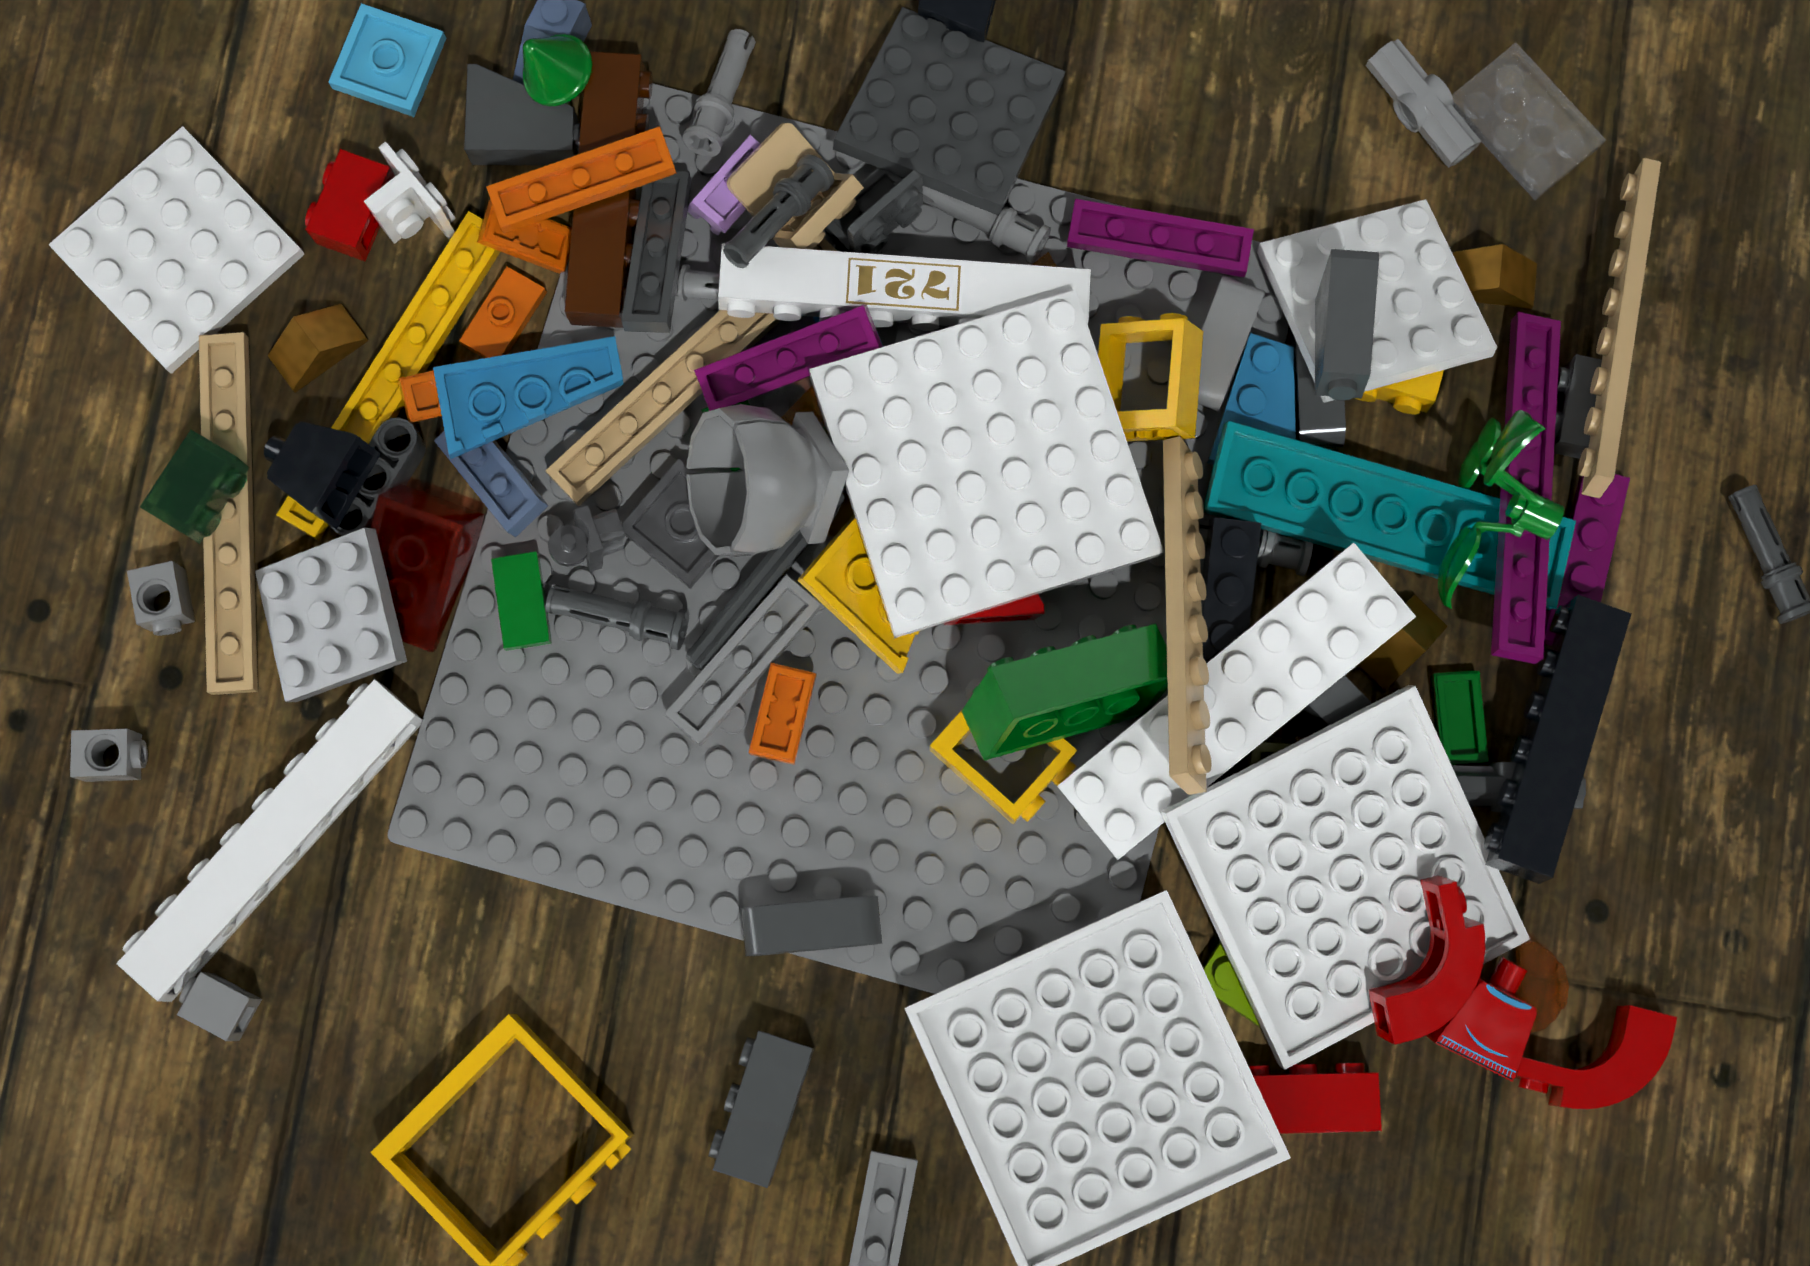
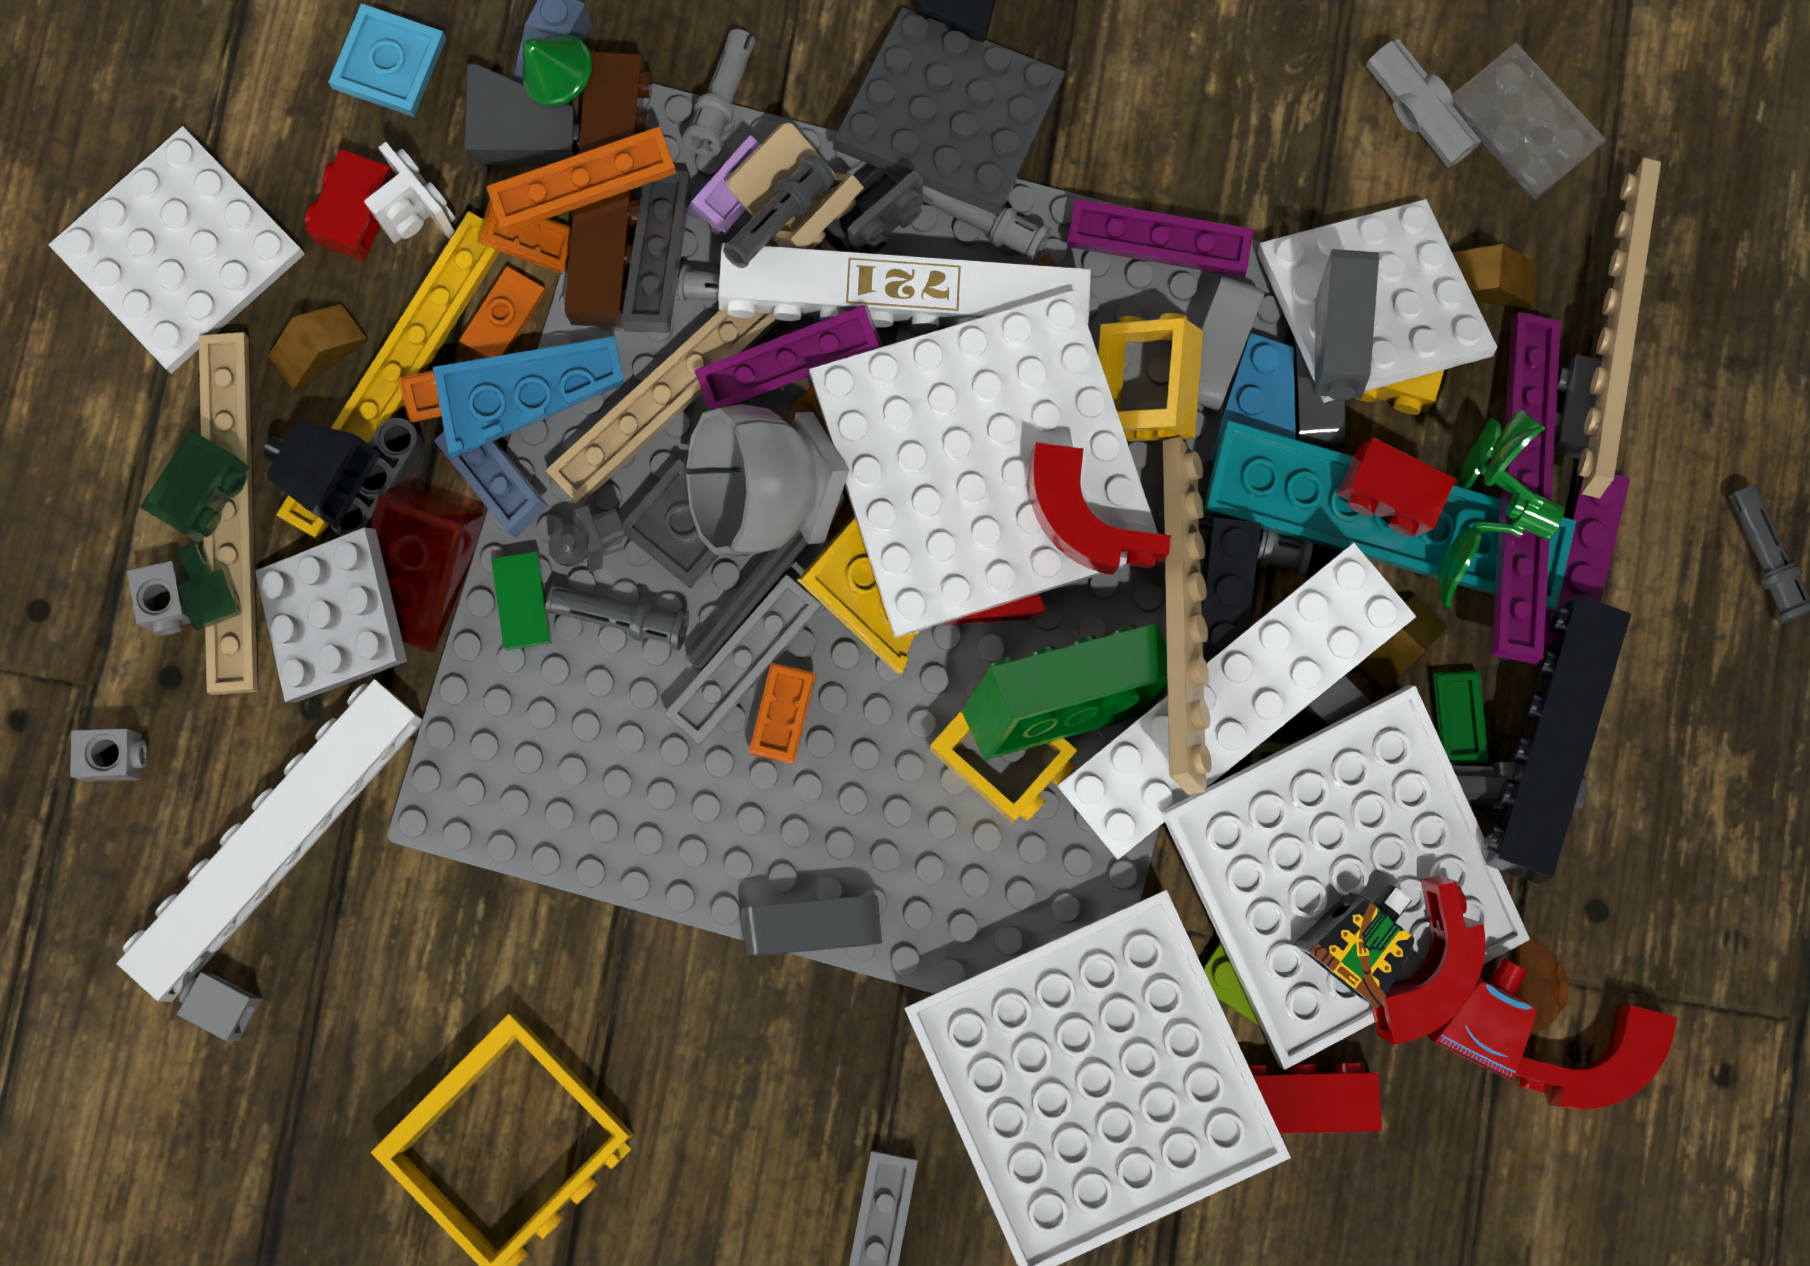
(209, 593): none -> clear green plate
(761, 1108): dark grey brick -> none
(1070, 523): none -> red arch
(1361, 943): none -> torso
(1395, 488): none -> red brick

